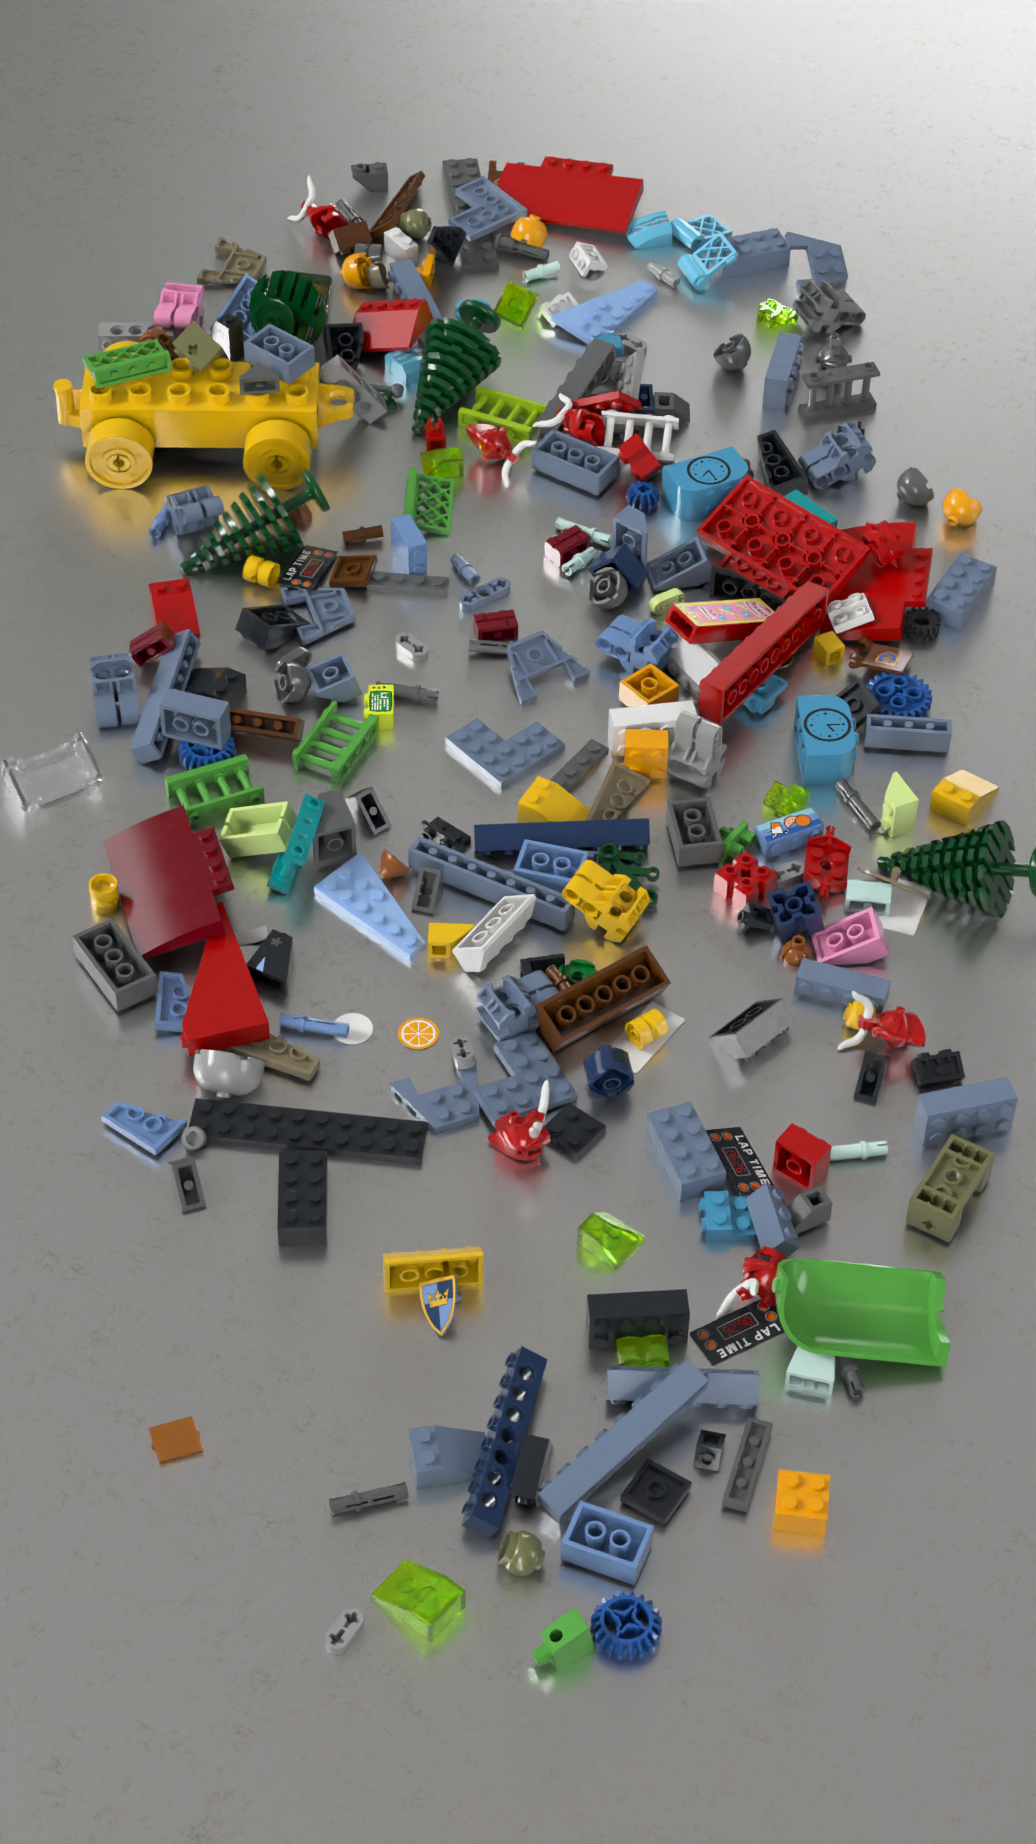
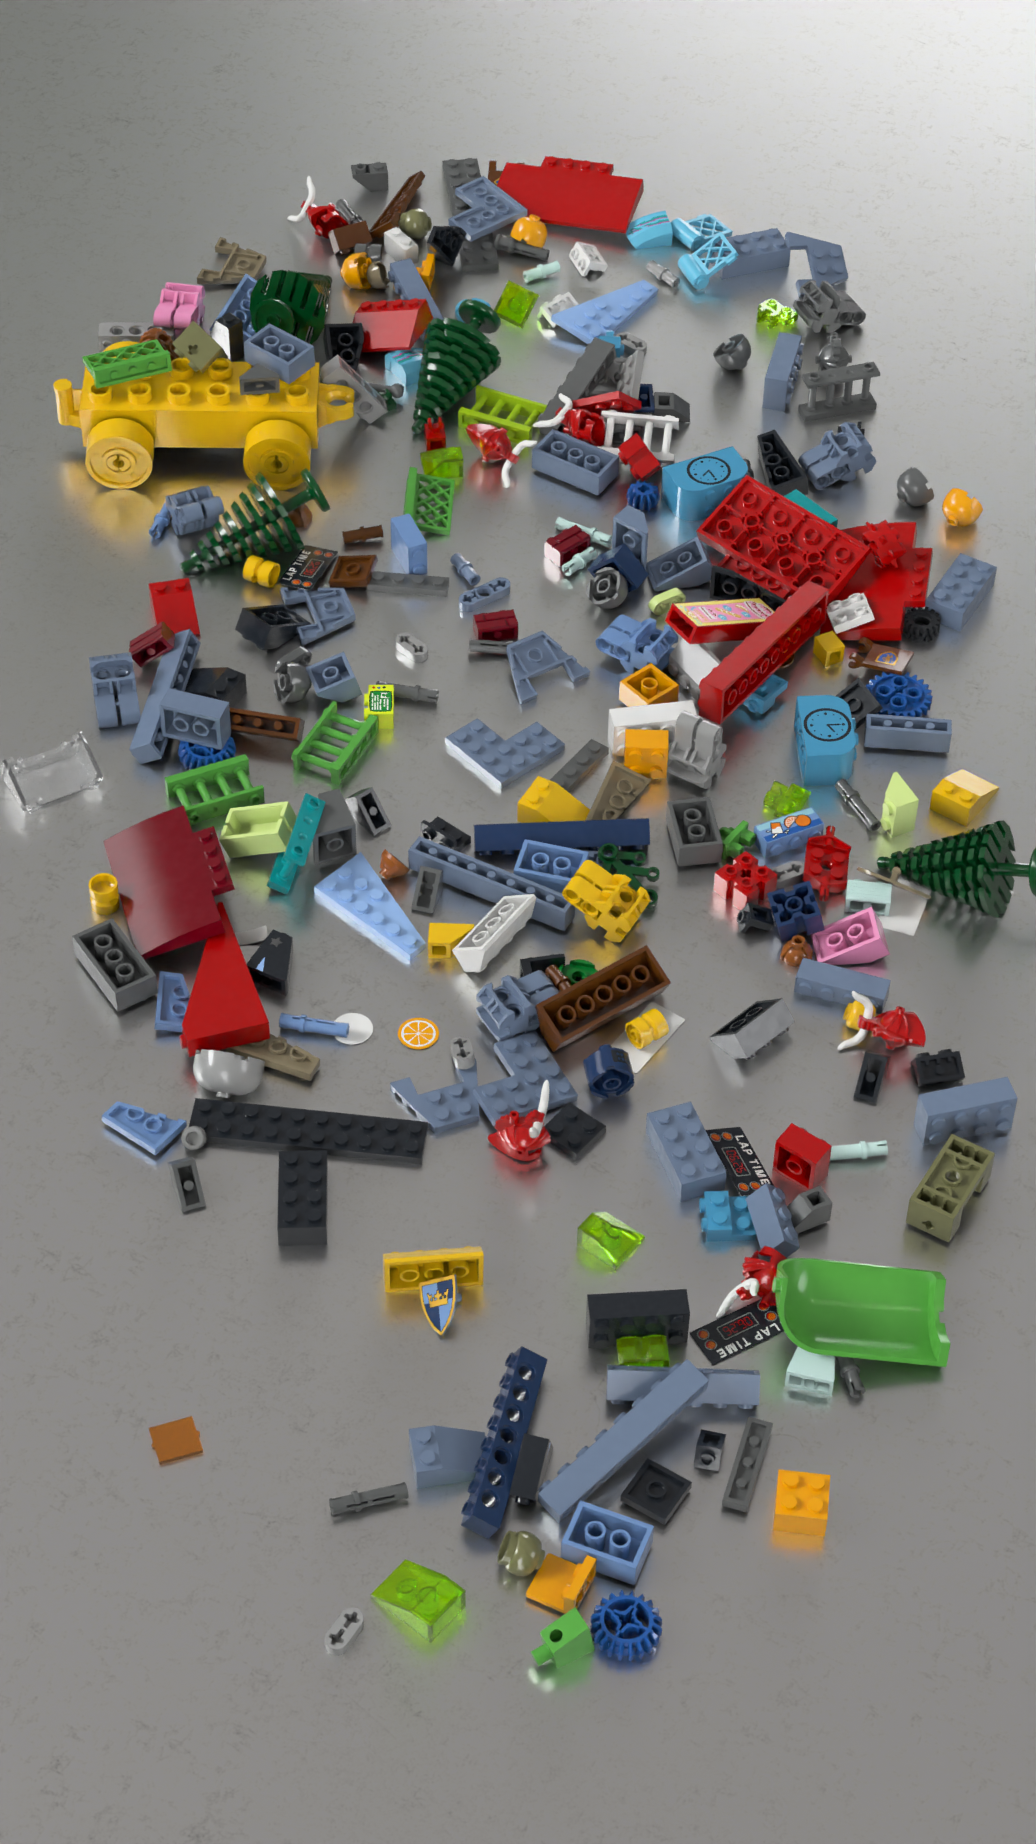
(562, 1583): none -> light orange bracket

